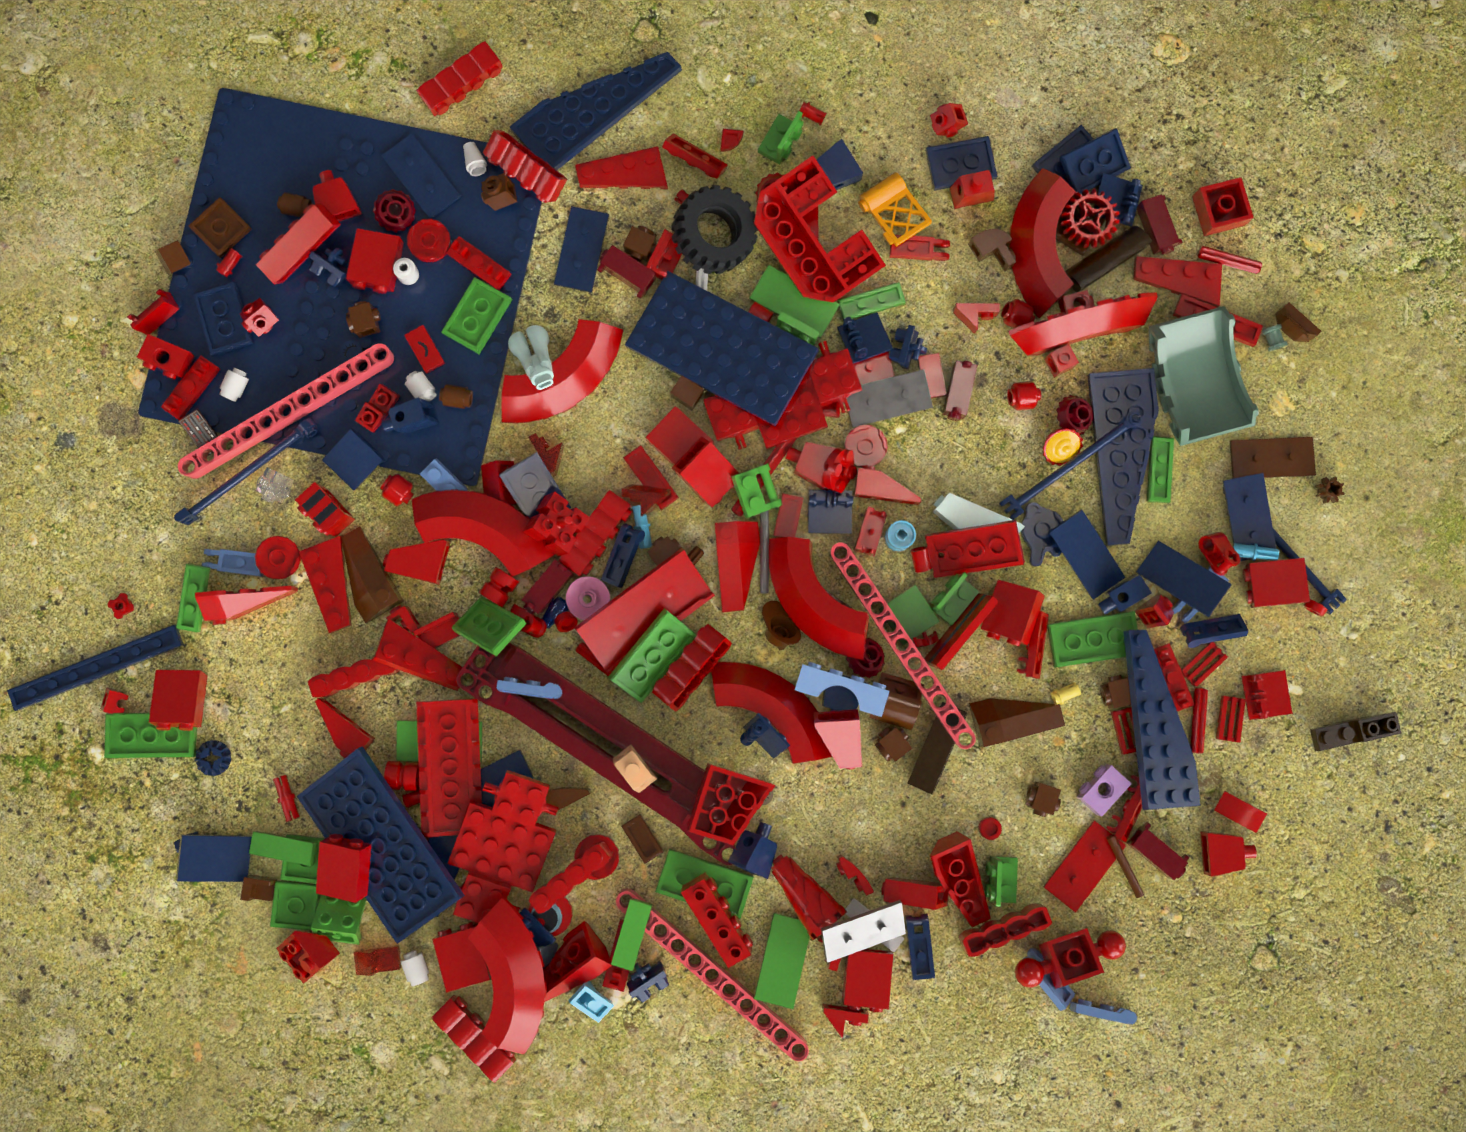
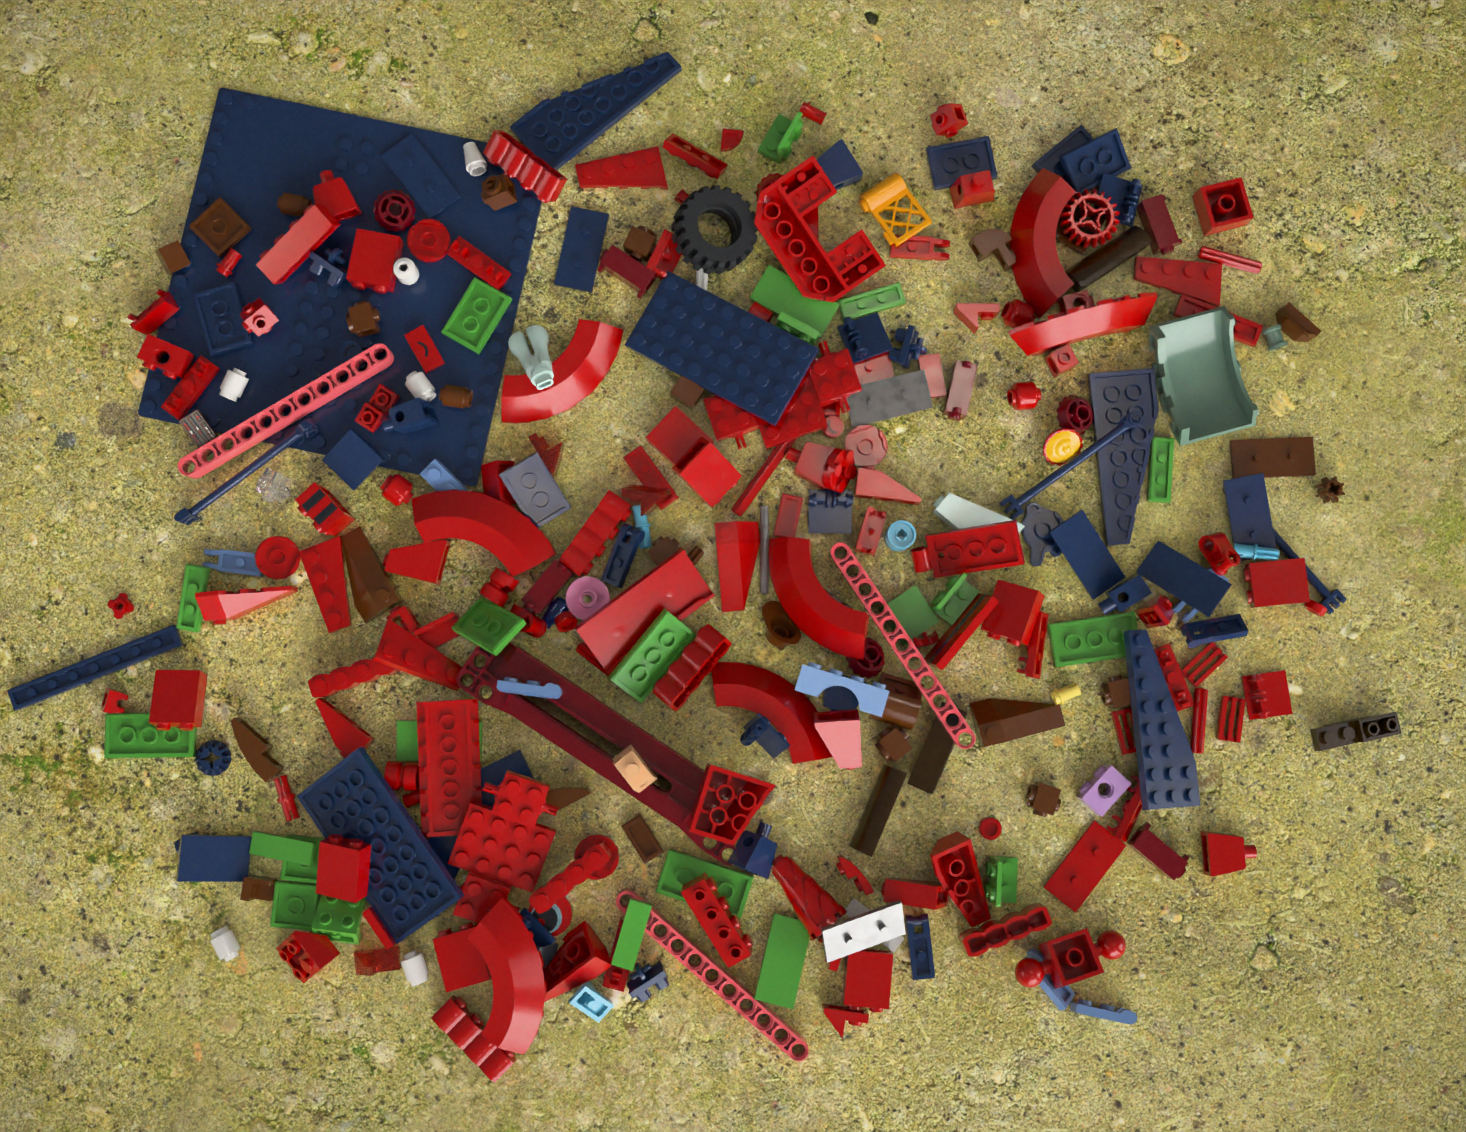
(225, 944): none -> white brick
(255, 750): none -> reddish brown slope
(379, 928): none -> red tile
(458, 79): red brick -> none
(556, 524): red brick -> none
(750, 492): bright green plate -> none
(835, 427): none -> tile
(877, 810): none -> dark brown brick
(1125, 866): reddish brown bar -> none
(1240, 812): red slope -> none

